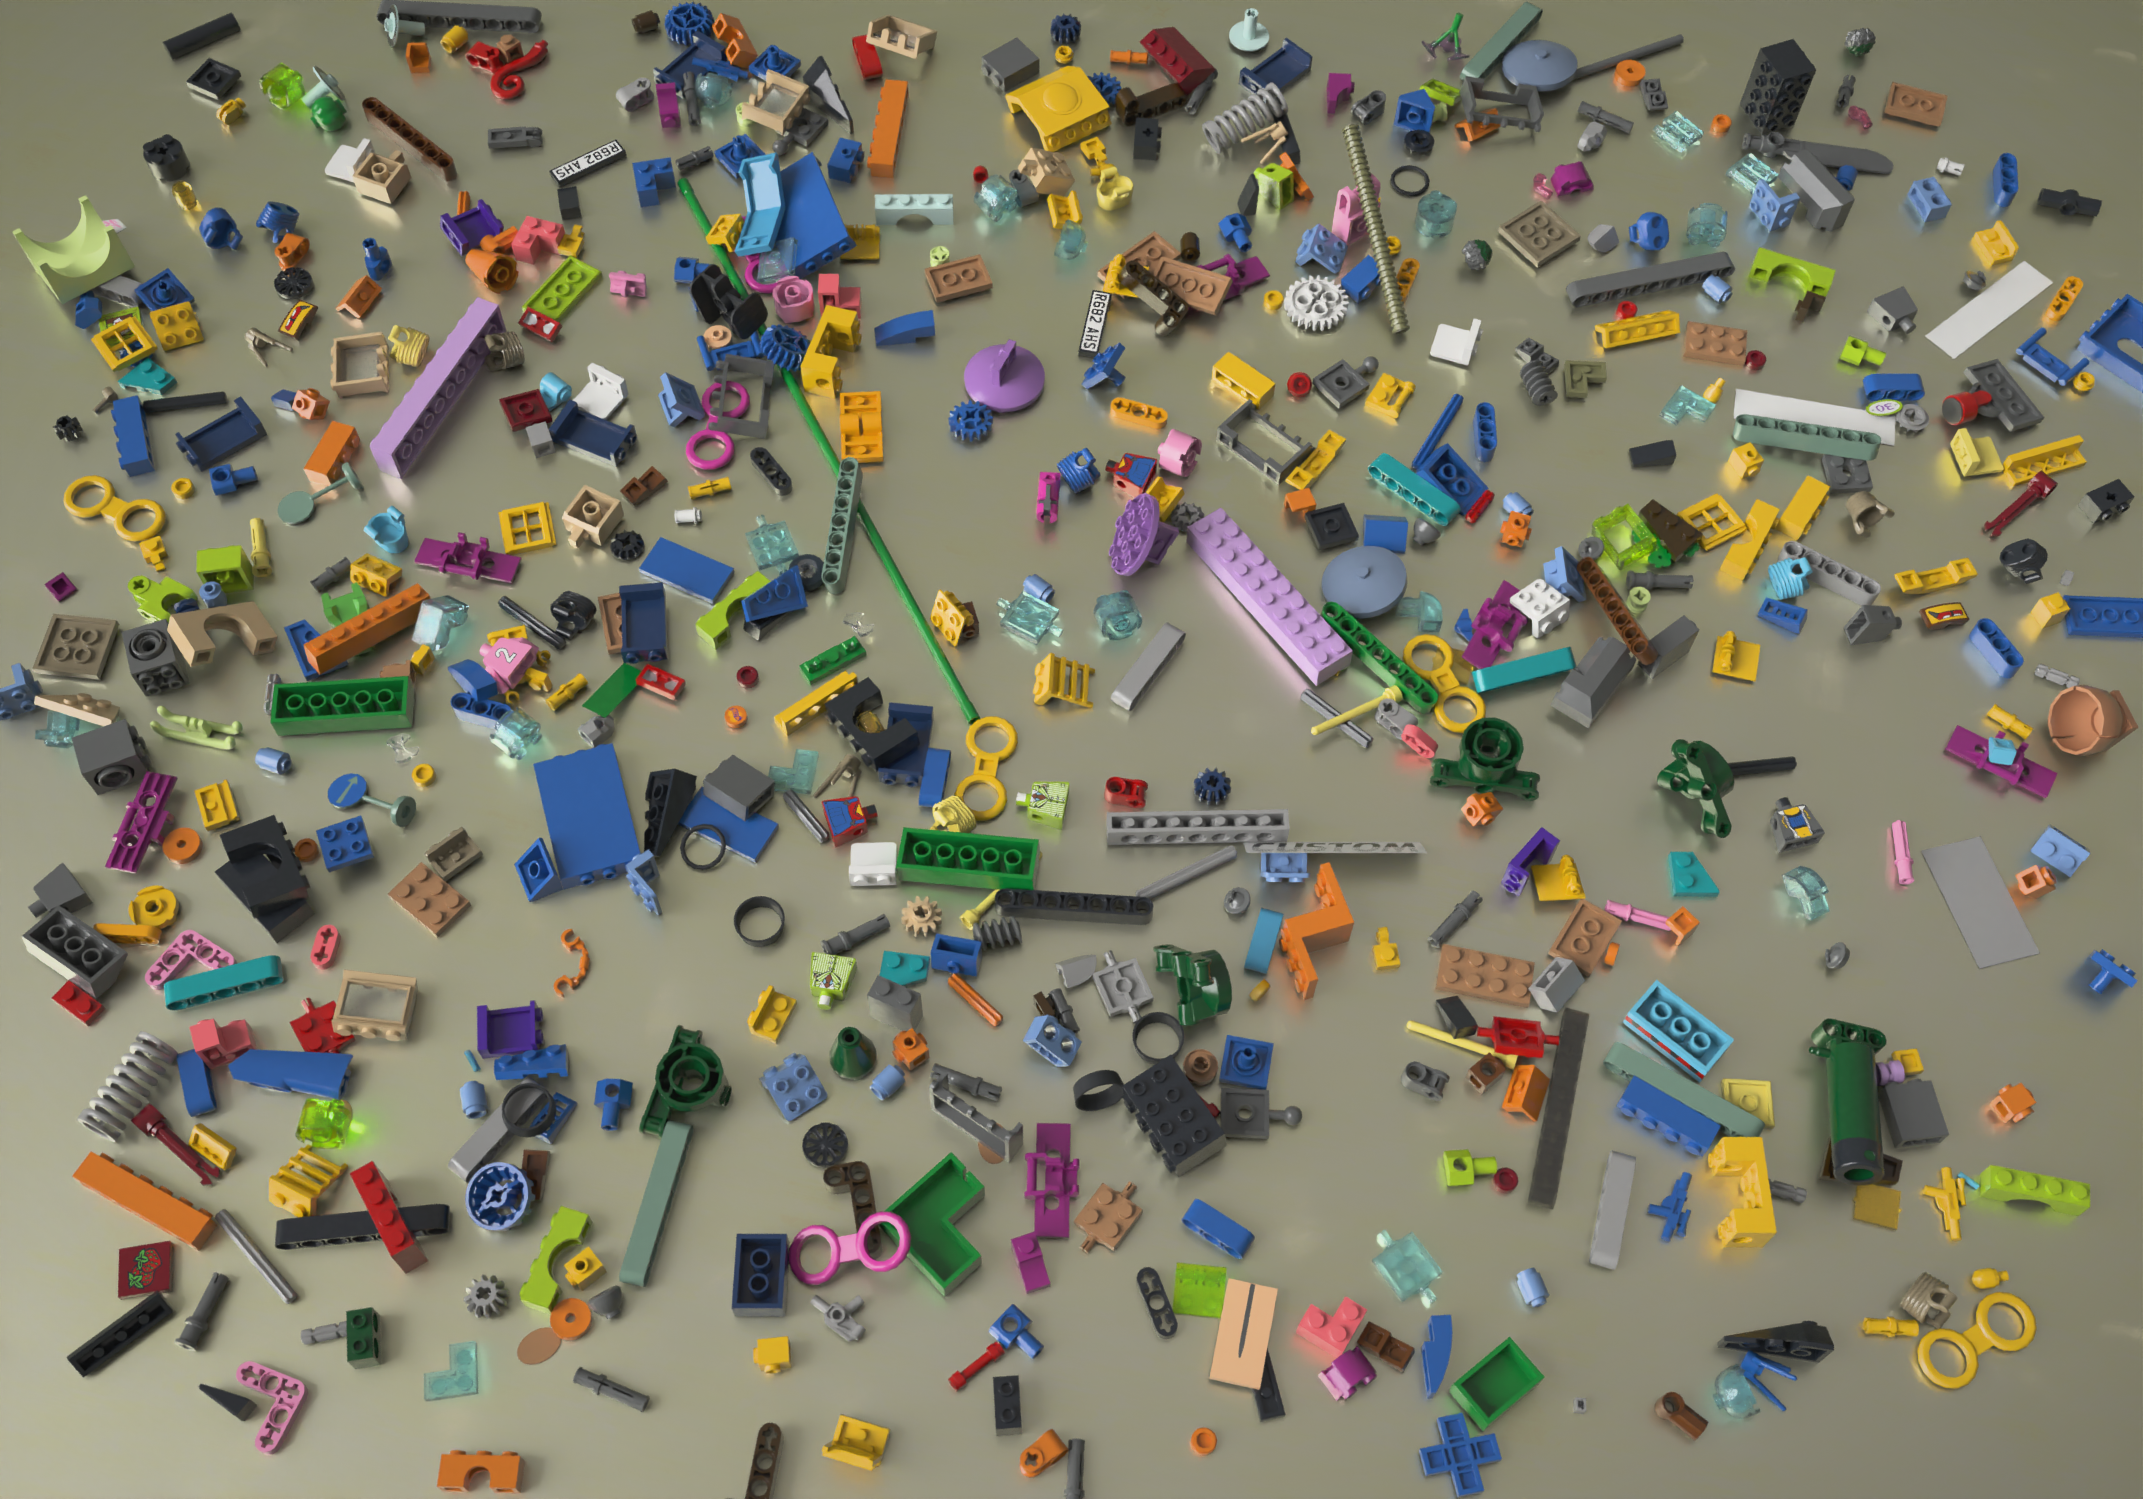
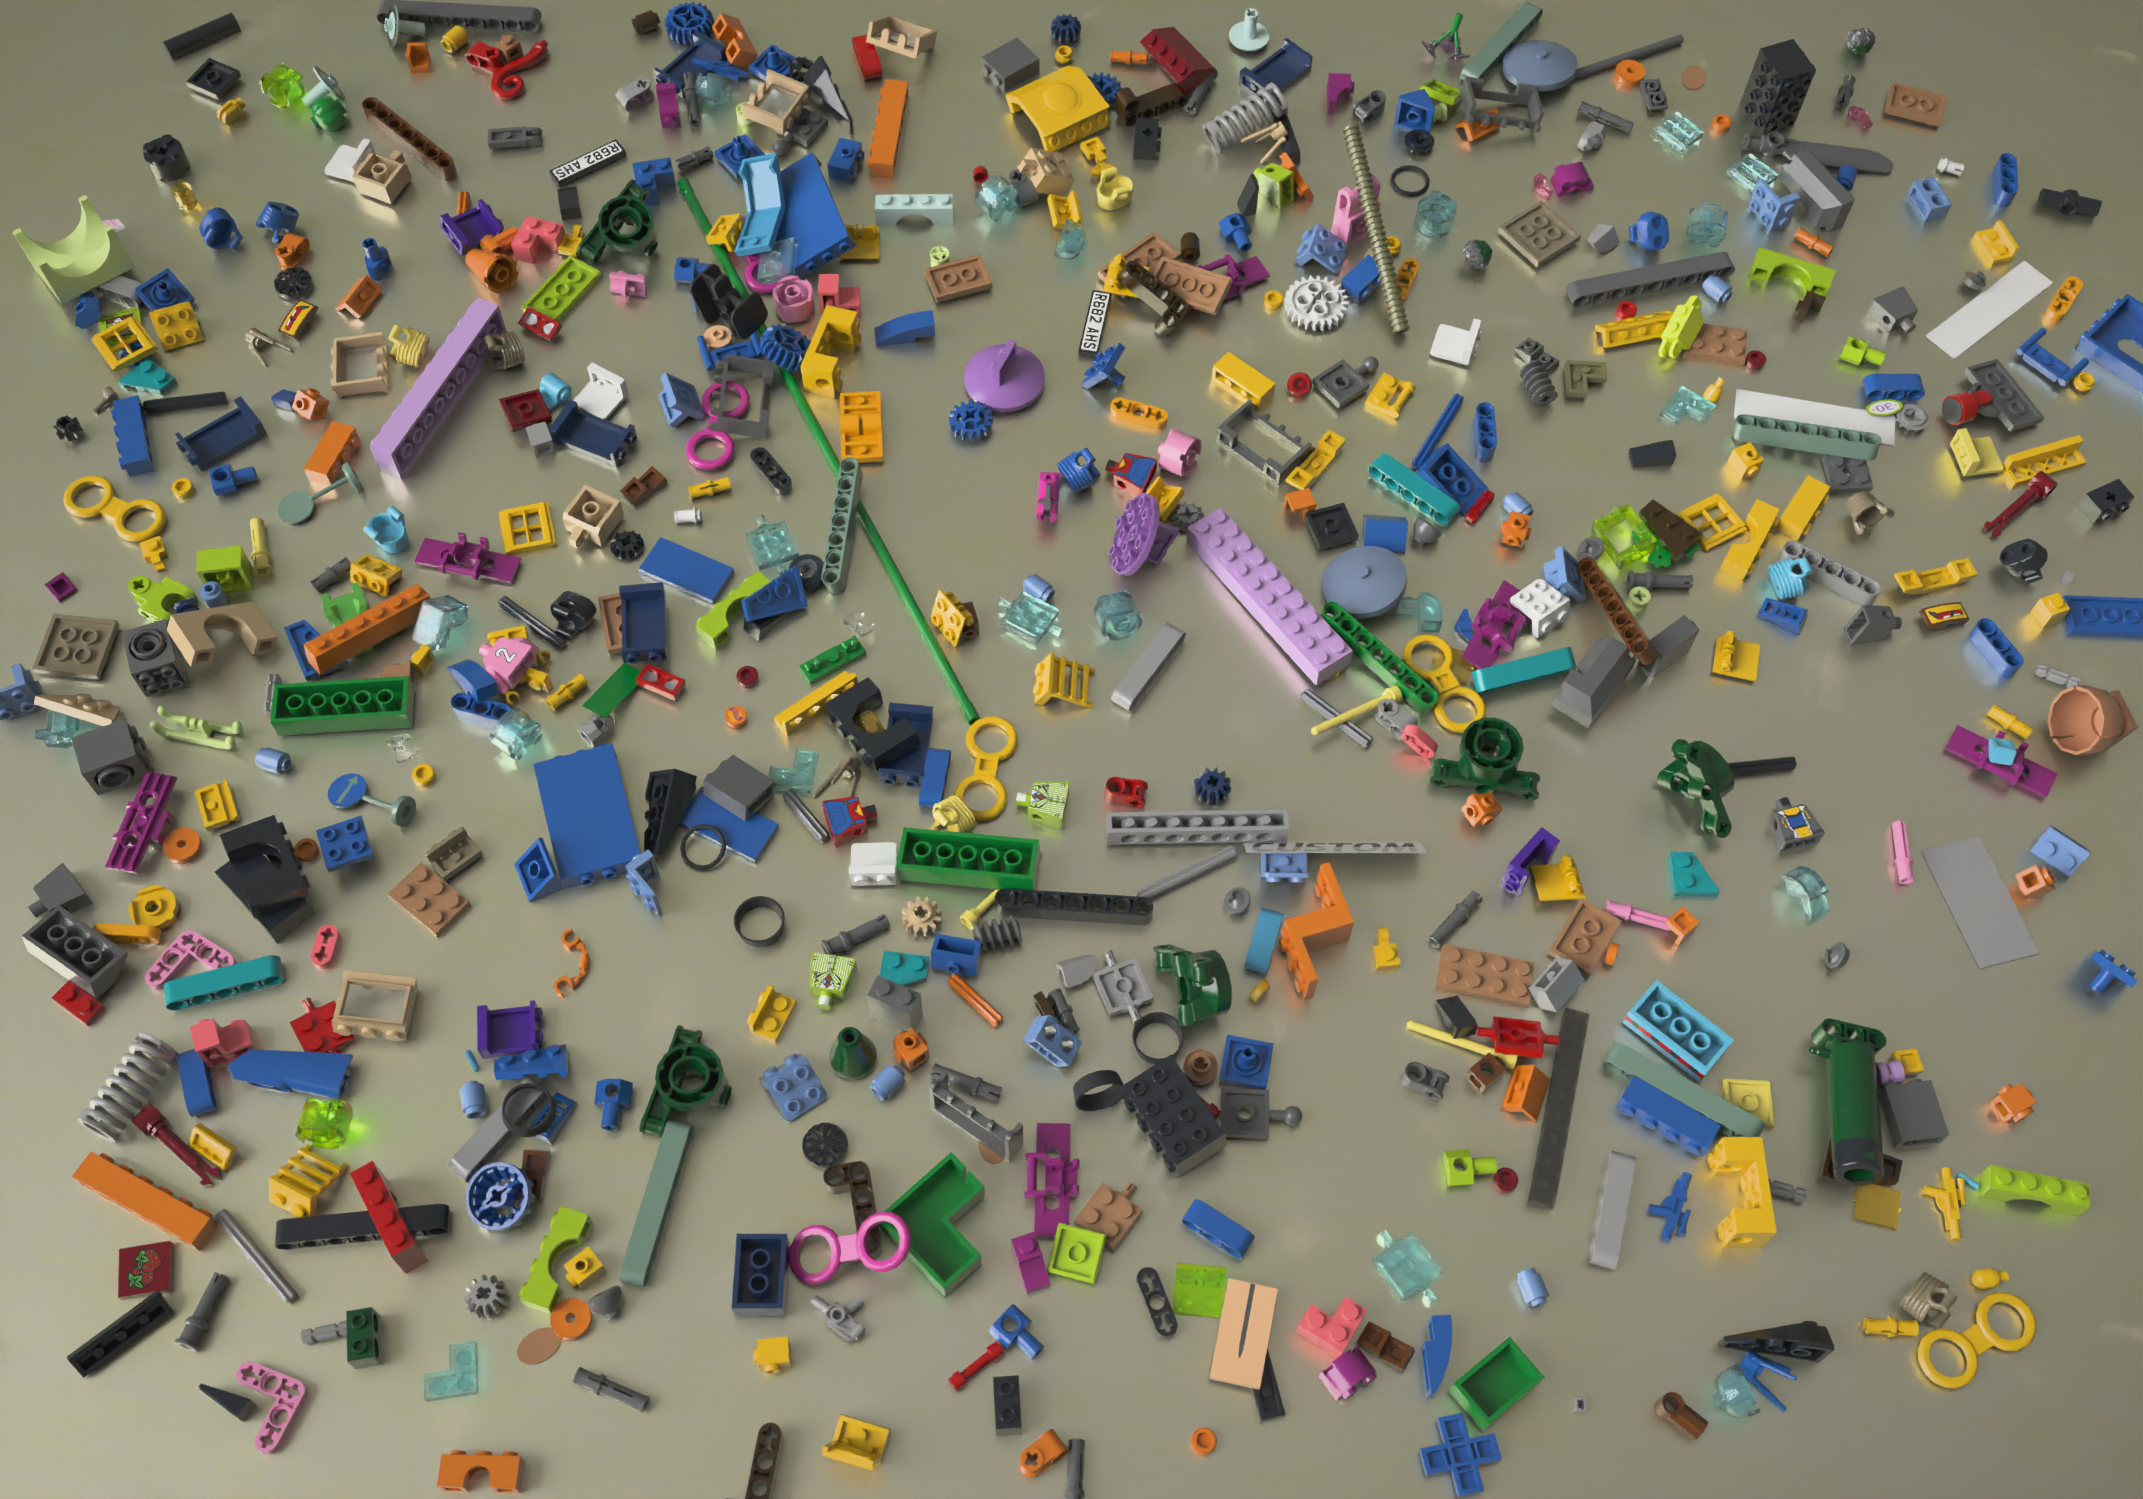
(626, 208): none -> dark green piece
(796, 65): none -> black gear
(1076, 1253): none -> lime tile
(1682, 328): none -> neon yellow hinge
(1694, 77): none -> medium nougat sticker
(1813, 242): none -> orange pin

